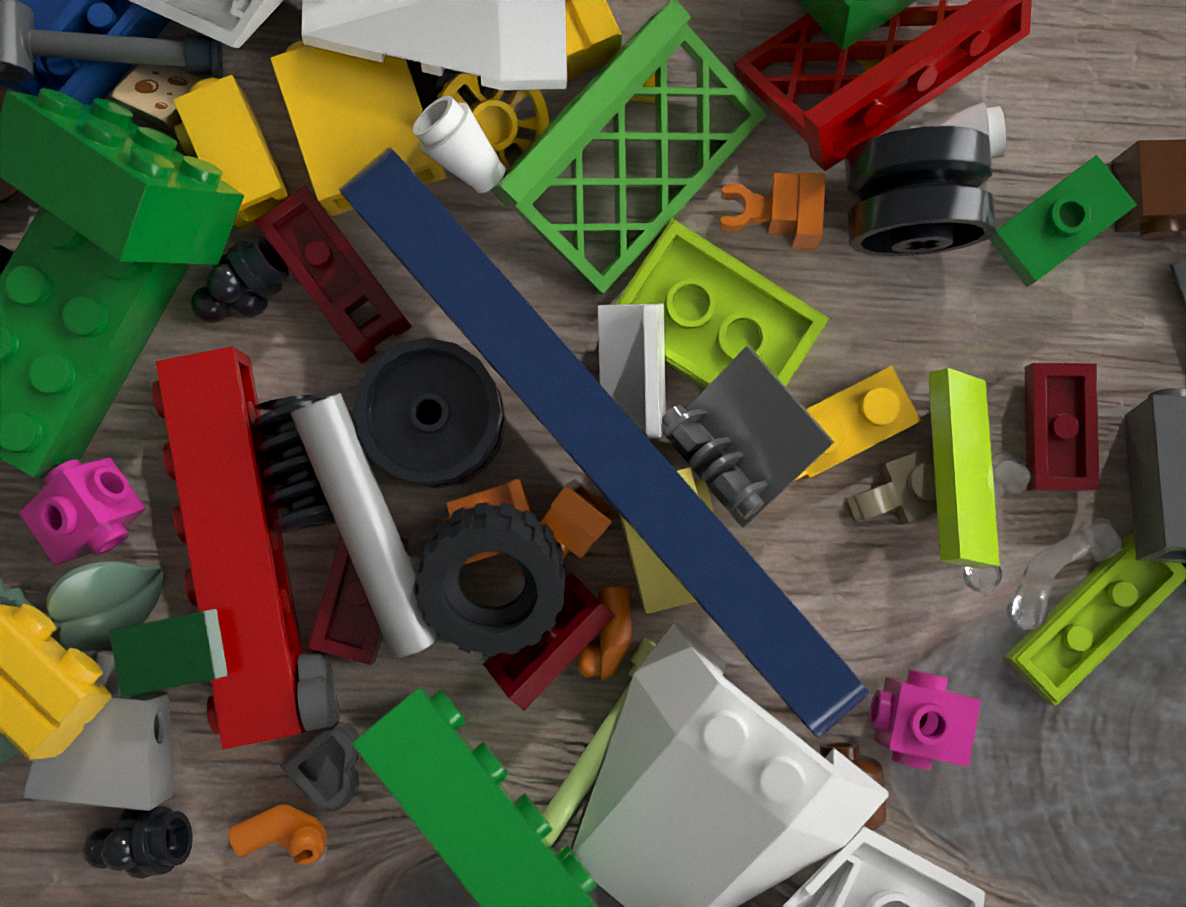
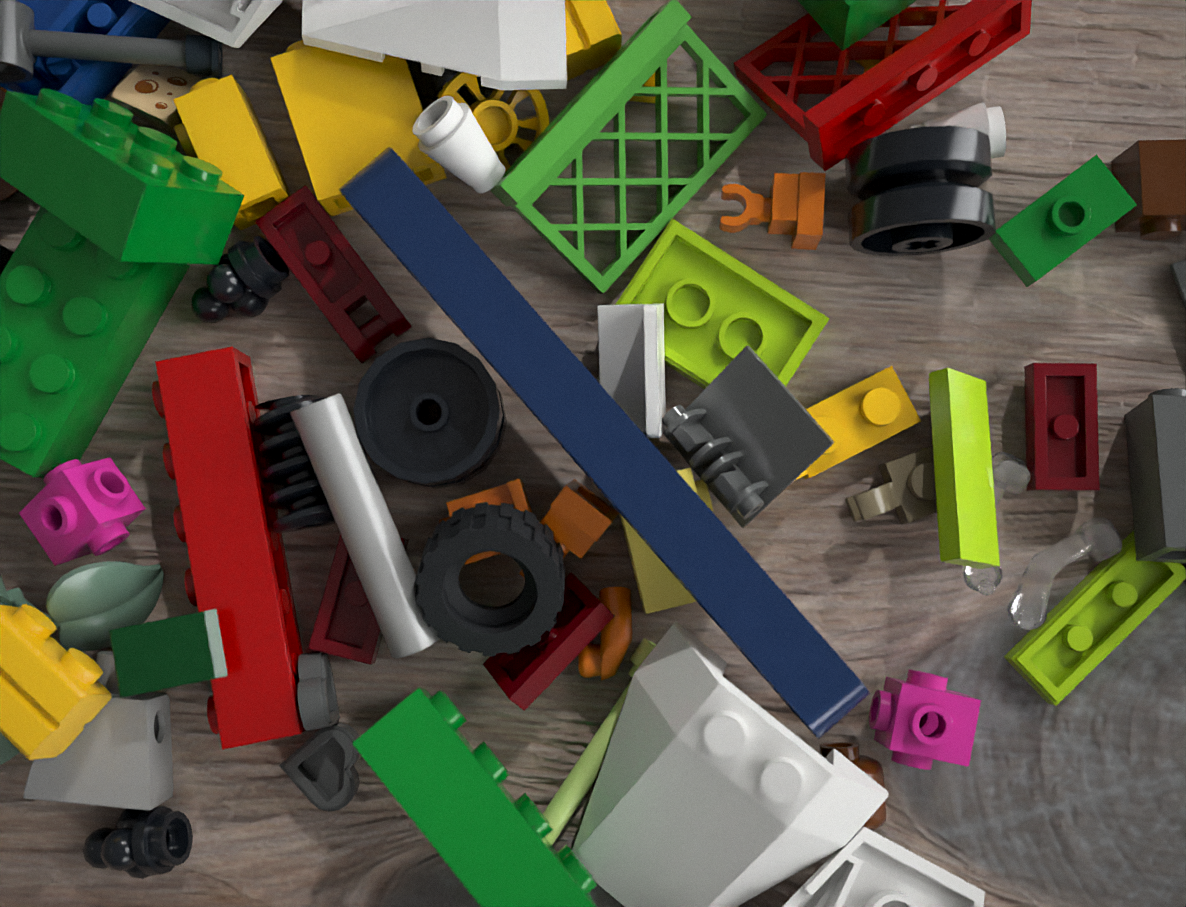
(287, 827): orange arm -> none

